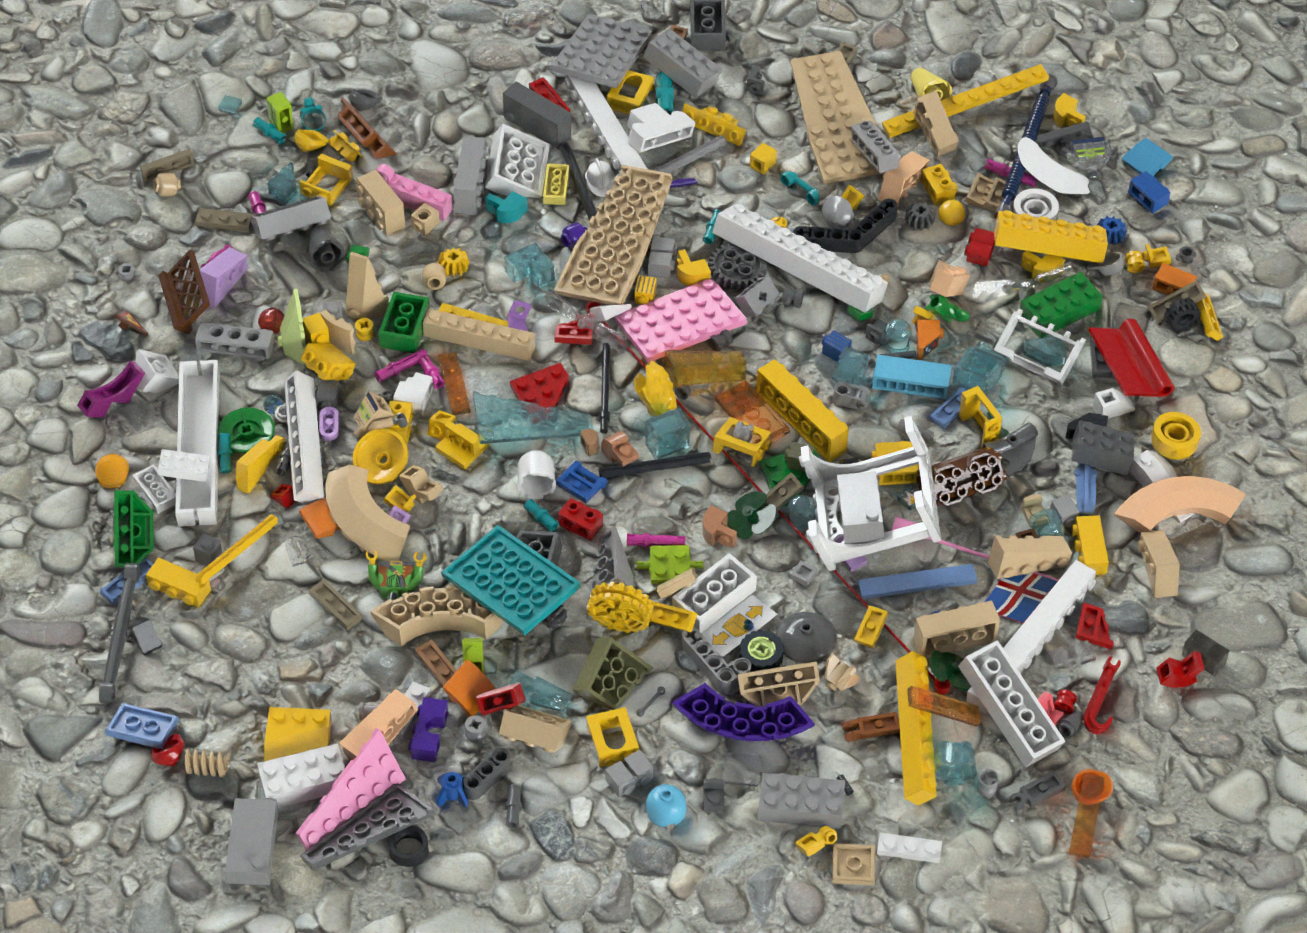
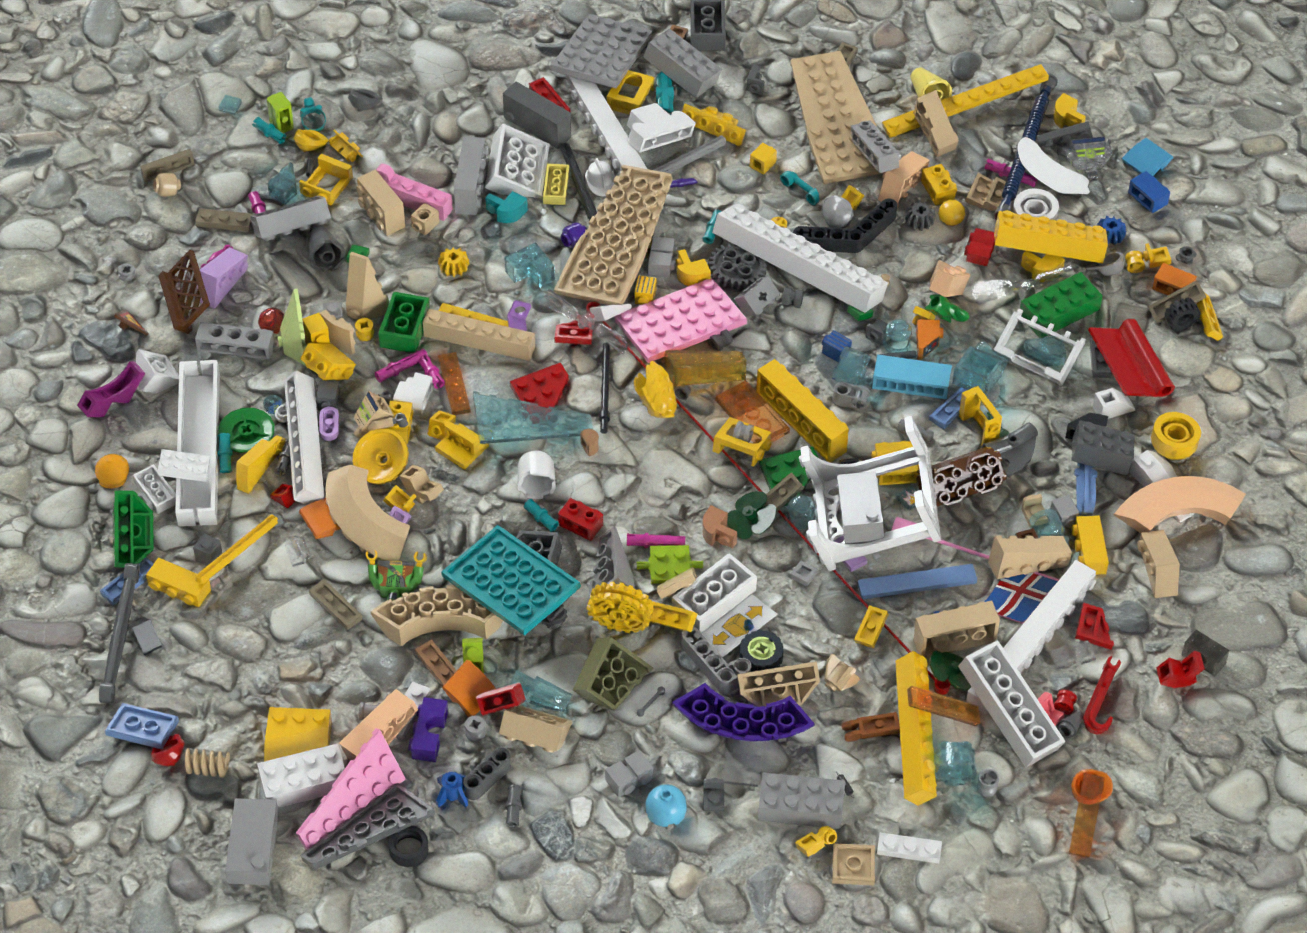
(364, 131): dark orange wedge -> none
(434, 276): tan head -> none
(579, 486): blue plate -> none
(606, 720): yellow panel -> none
(619, 449): nougat brick -> none
(655, 465): black axle -> none
(667, 433): clear light blue brick -> none
(792, 456): olive brick -> none
(809, 644): dark grey dish -> none
(1038, 790): dark grey plate -> none

